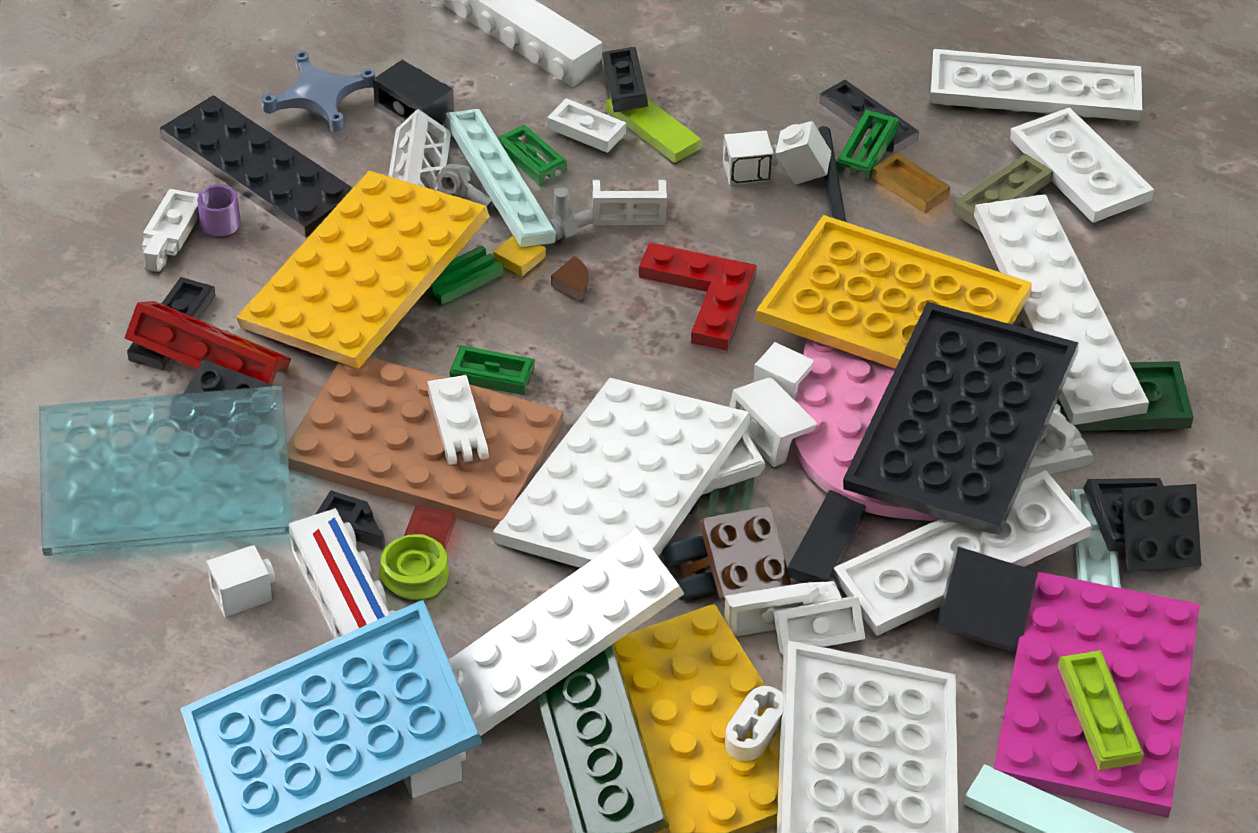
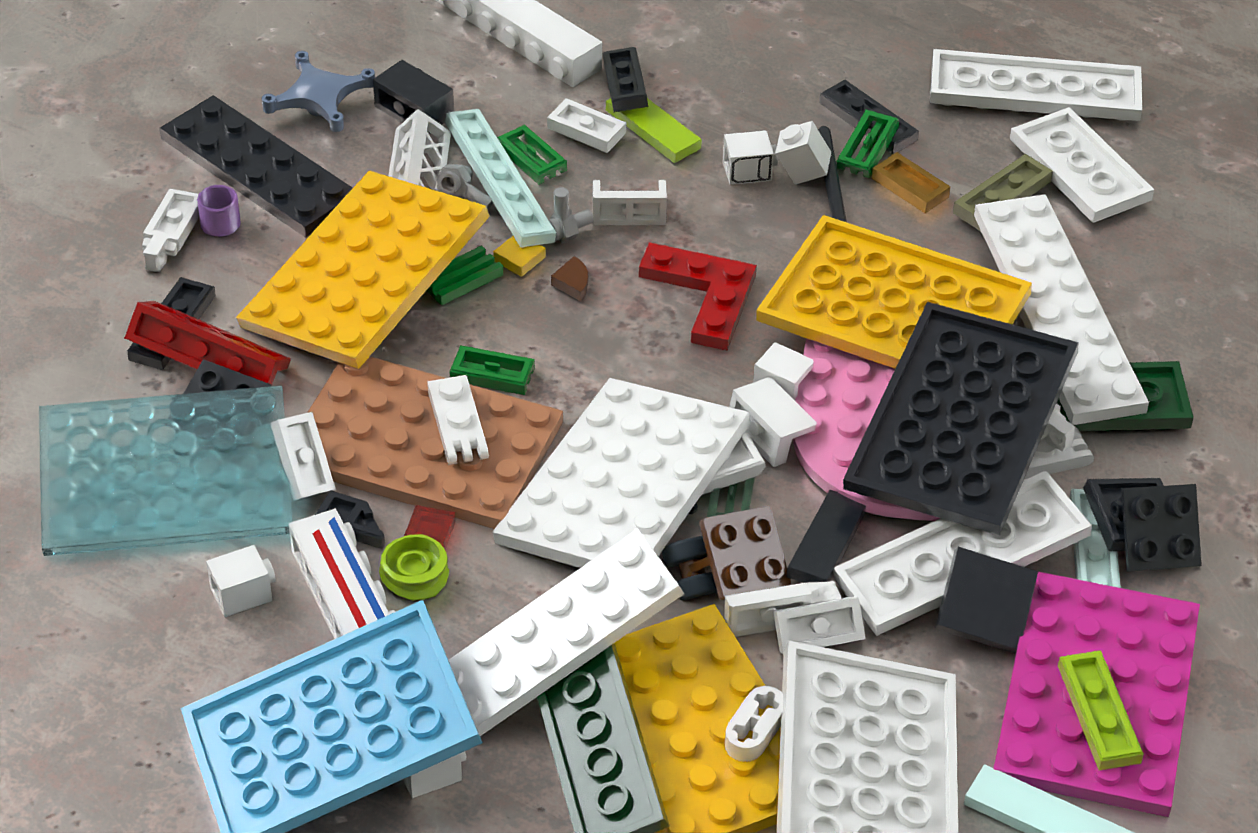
(302, 456): none -> white plate

